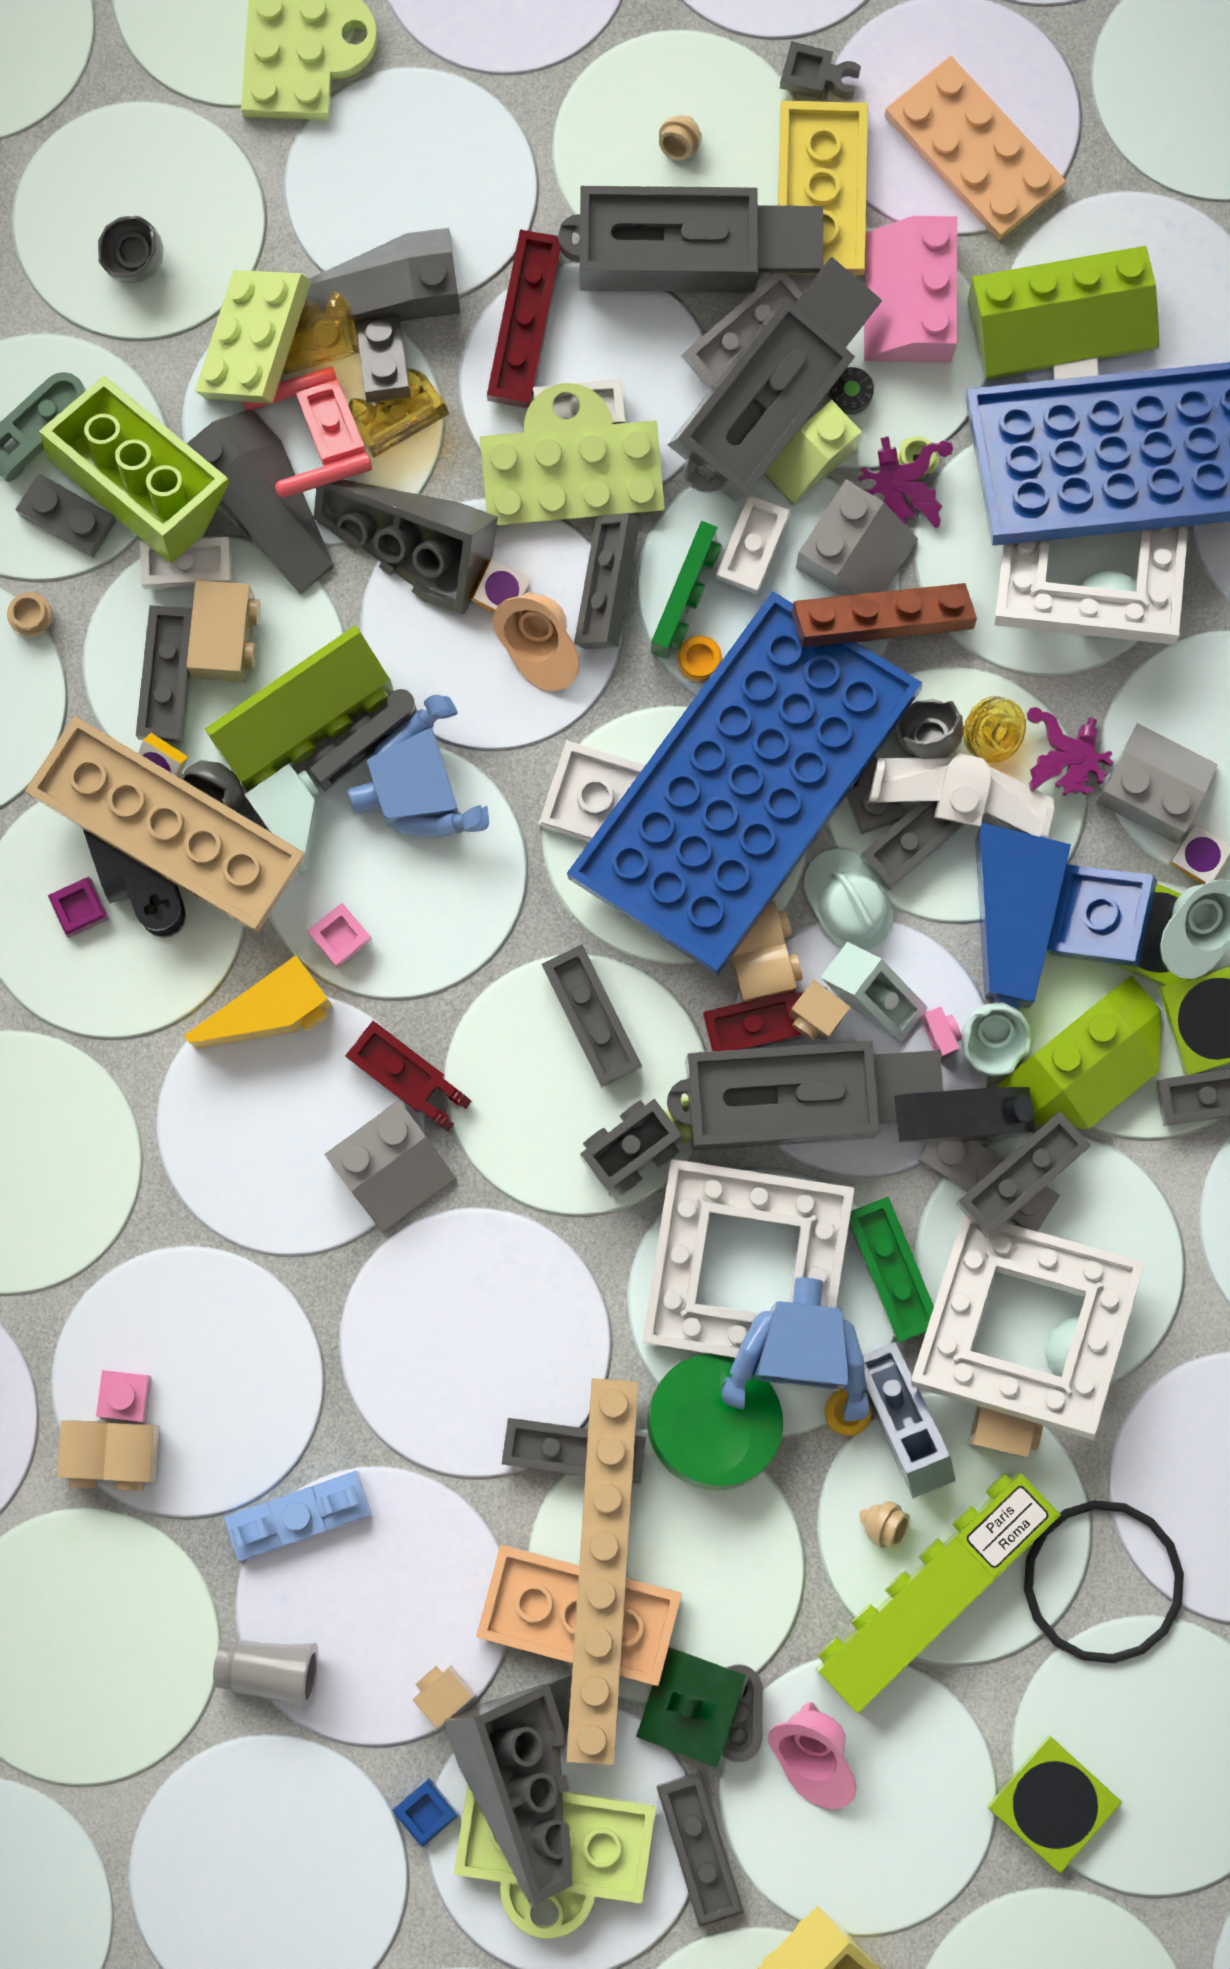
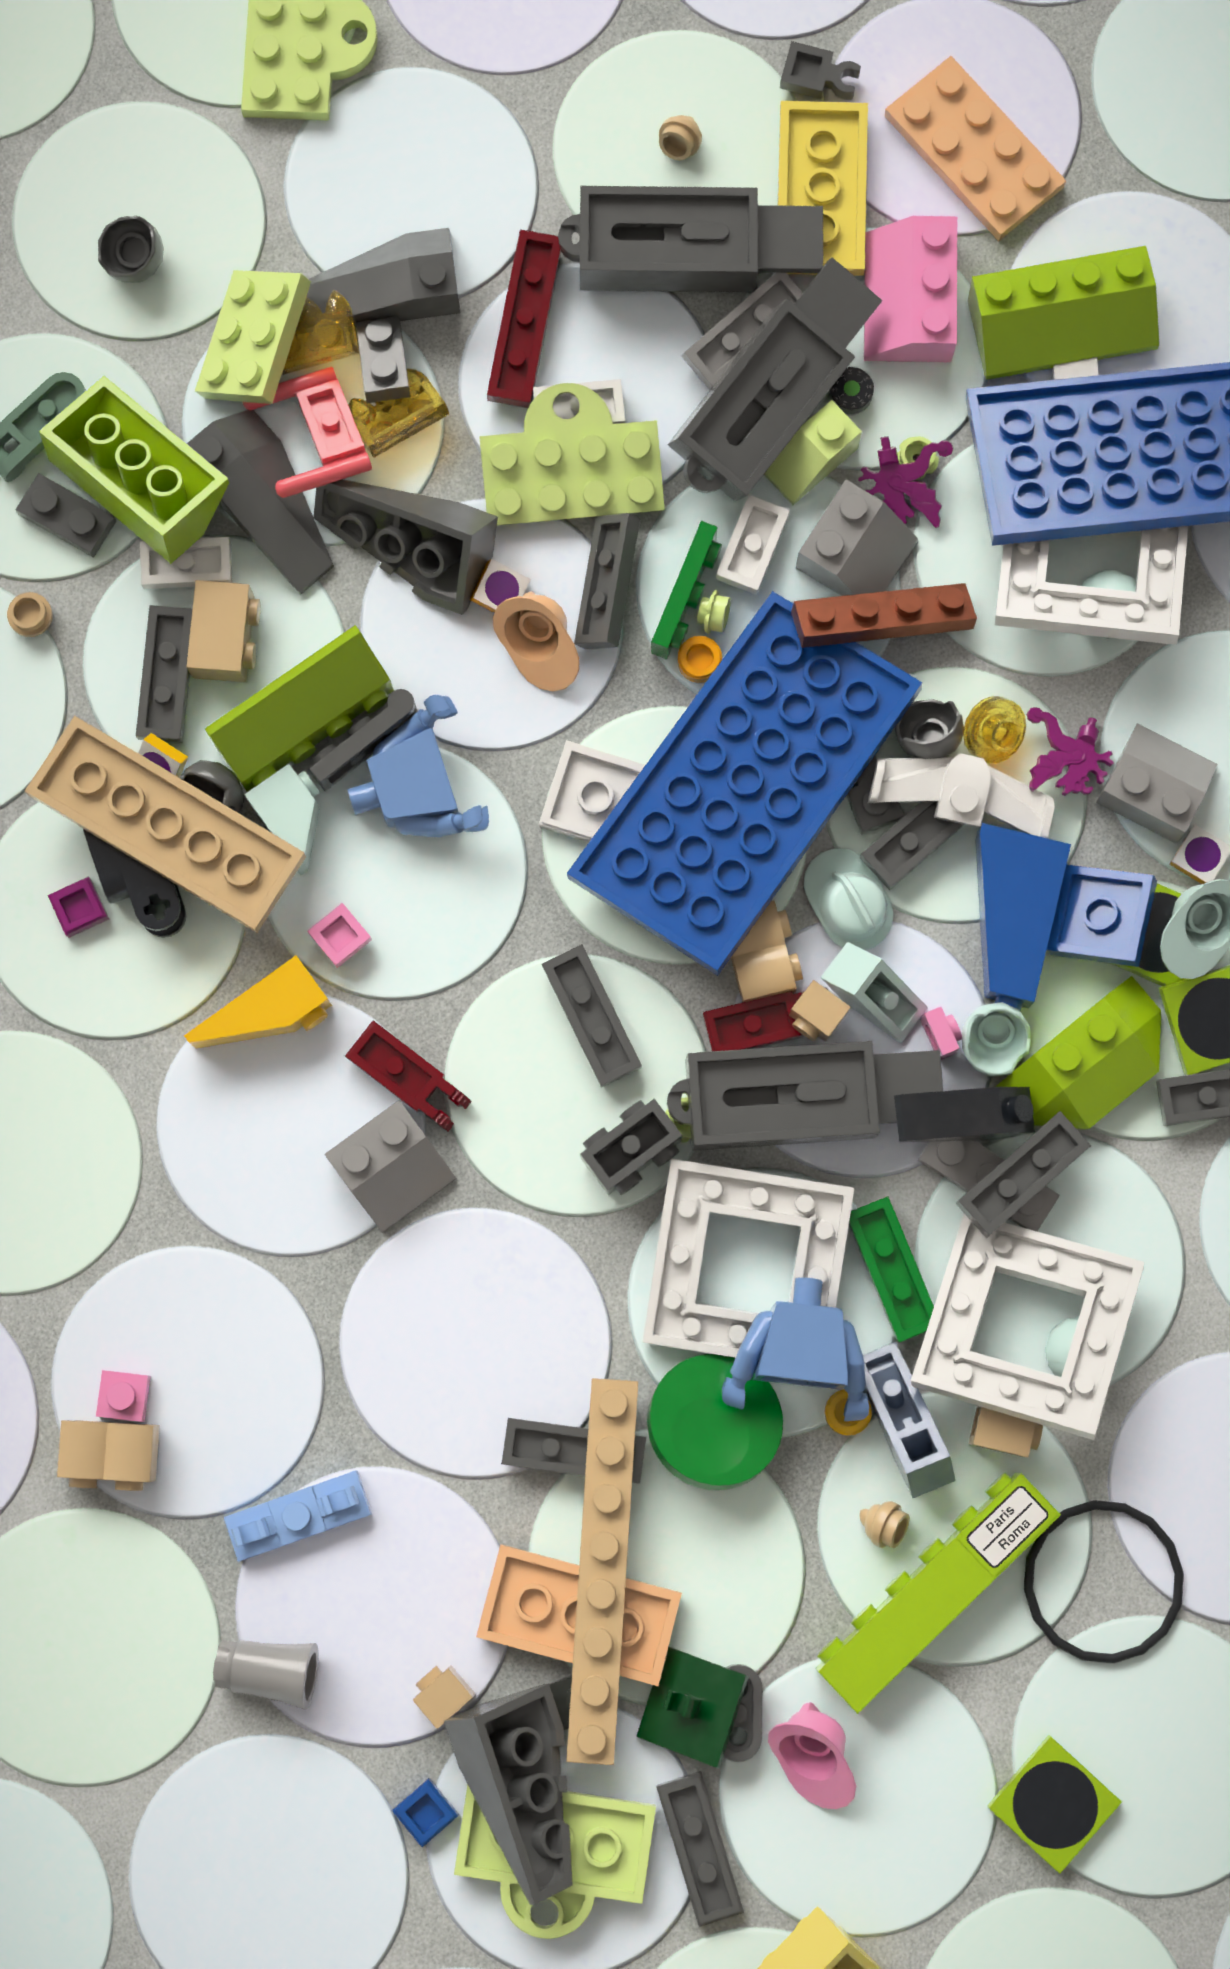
(714, 612): none -> yellowish green plate

